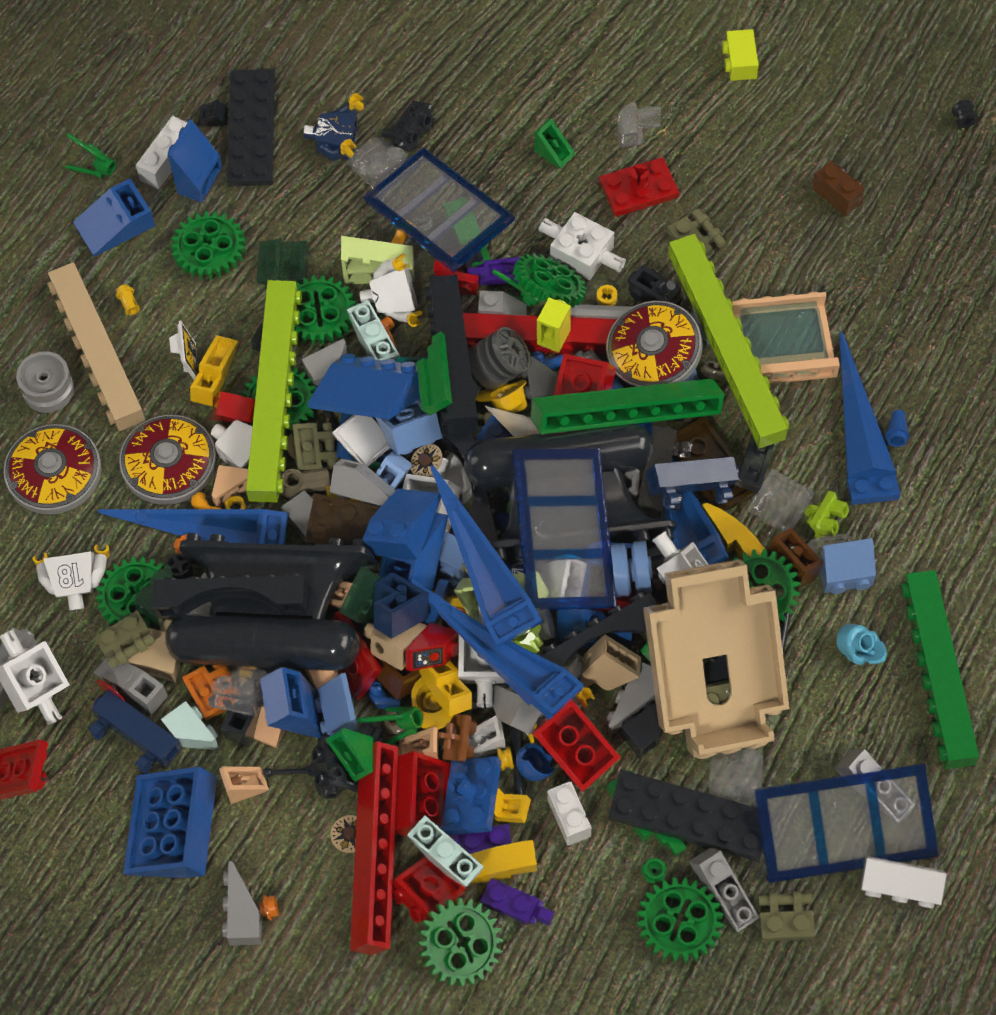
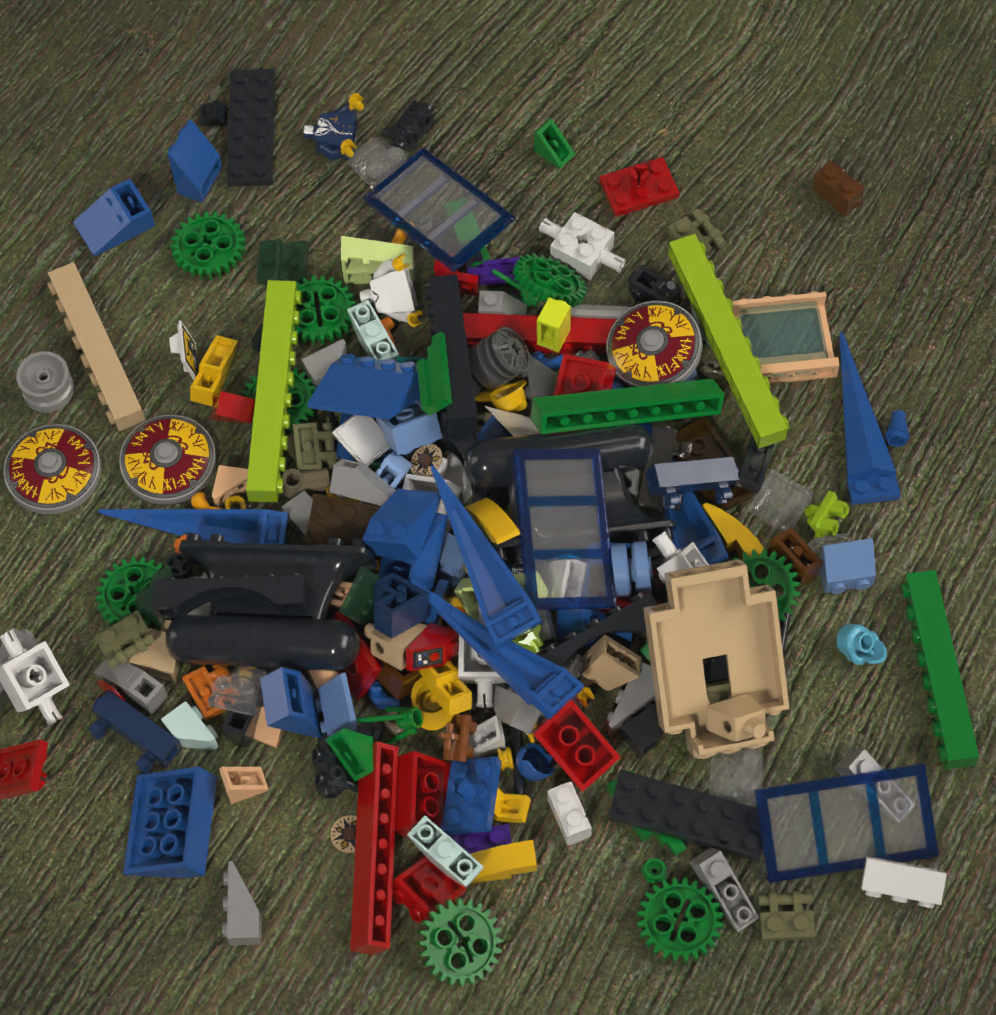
(72, 574): white torso -> none
(103, 164): green plant -> none
(126, 296): yellow pin -> none
(154, 164): white brick -> none
(233, 443): white torso -> none
(269, 907): orange plate -> none
(310, 770): black hinge -> none
(422, 742): light nougat slope -> none
(492, 521): none -> yellow slope
(515, 904): dark purple hinge -> none
(607, 289): yellow bush -> none
(633, 120): clear brick -> none
(736, 718): none -> tan torso
(741, 55): neon yellow brick -> none
(964, 113): black wheel -> none

